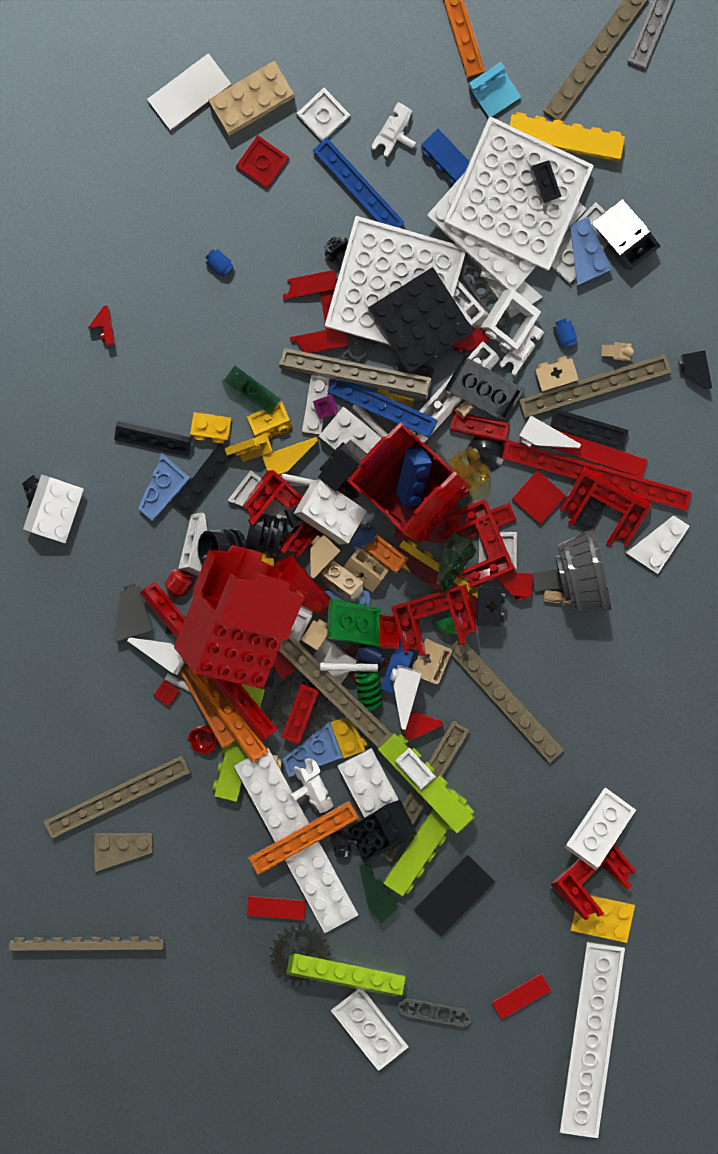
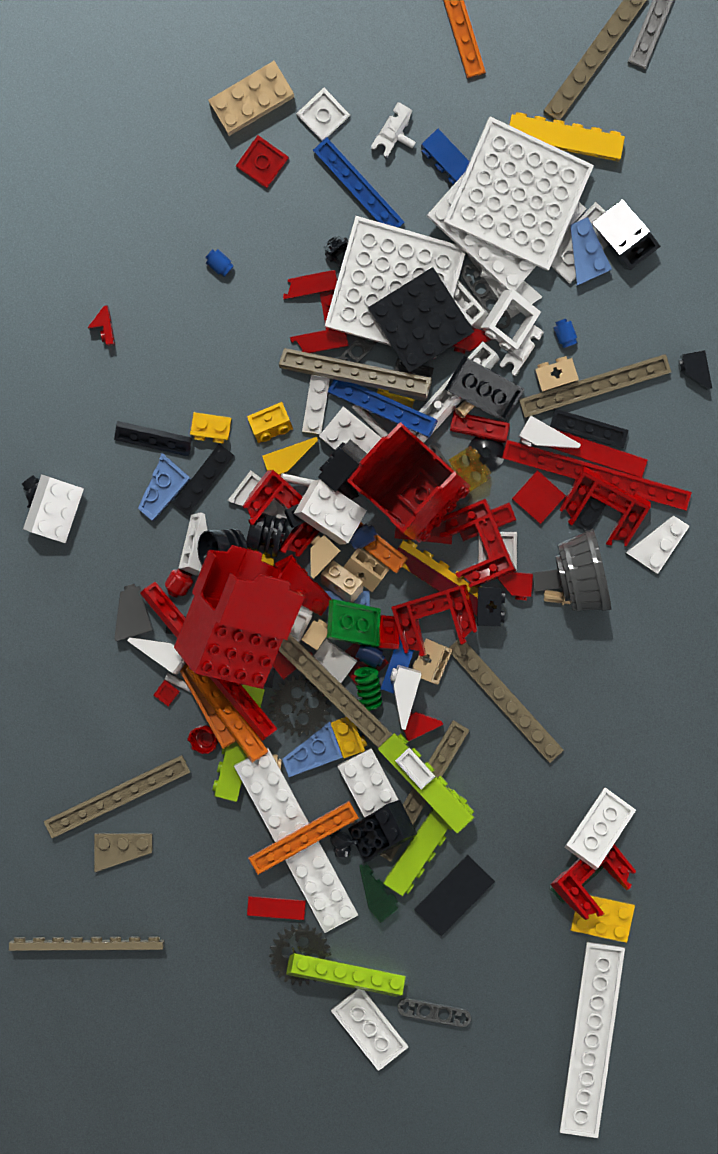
(189, 92): white tile -> none
(251, 389): clear green slope -> none
(251, 448): yellow bracket -> none
(299, 713): red tile -> none
(312, 787): white piece -> none
(325, 406): magenta tile -> none
(348, 667): white bar -> none
(413, 477): blue brick -> none
(445, 626): green brick -> none
(454, 557): clear green slope -> none
(494, 90): medium azure bracket -> none
(521, 996): red tile -> none
(545, 181): black plate -> none
(618, 351): tan piece -> none

